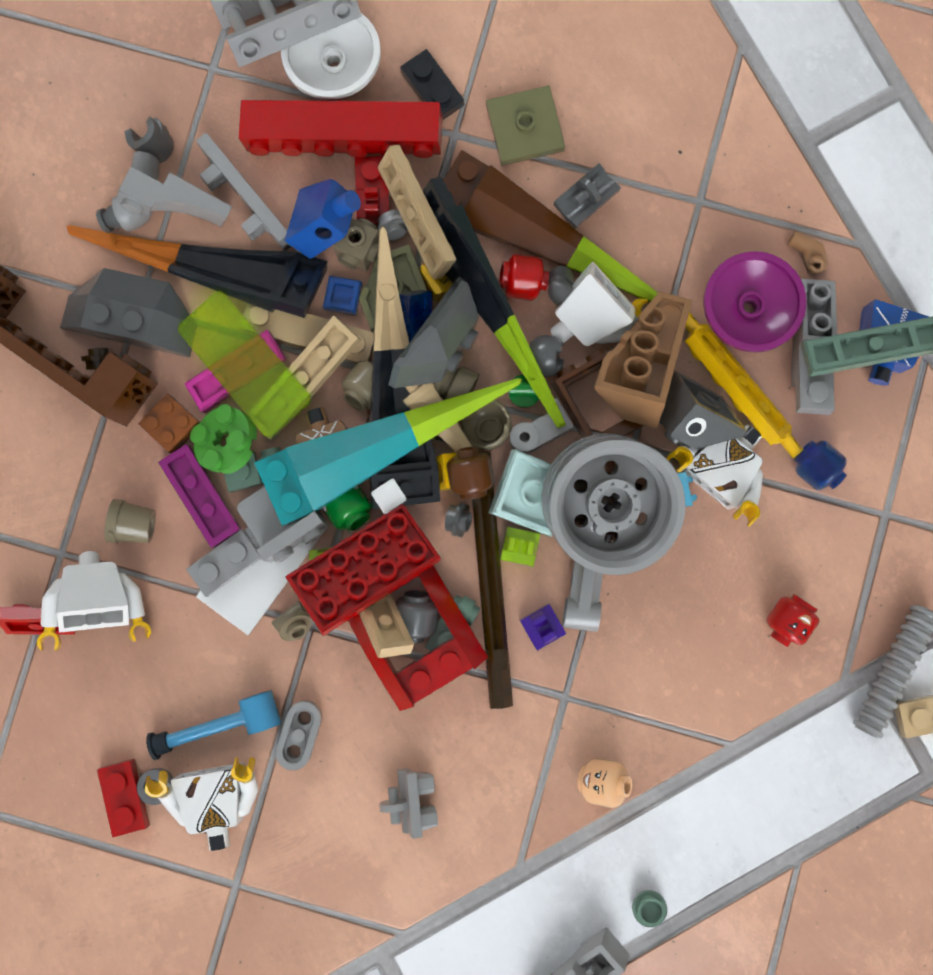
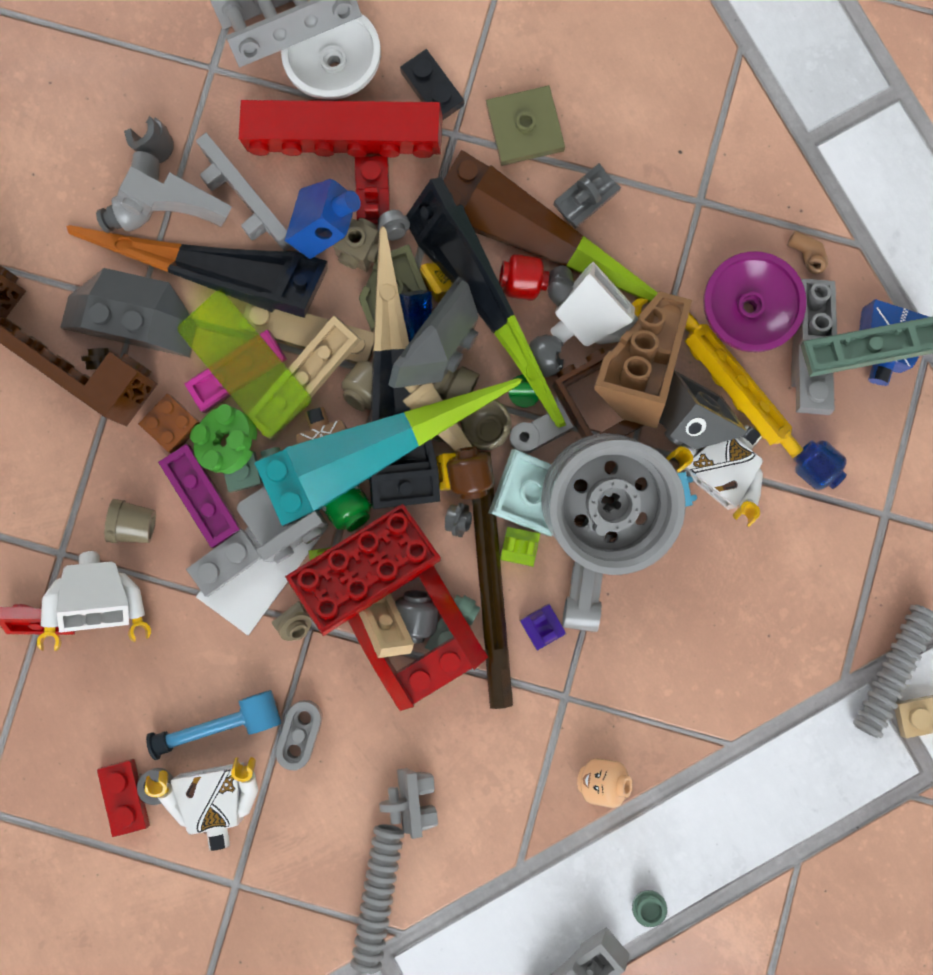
(342, 295): blue tile -> none
(377, 899): none -> light grey piece
(388, 496): white sticker -> none
(416, 212): tan plate -> none
(792, 620): red head -> none

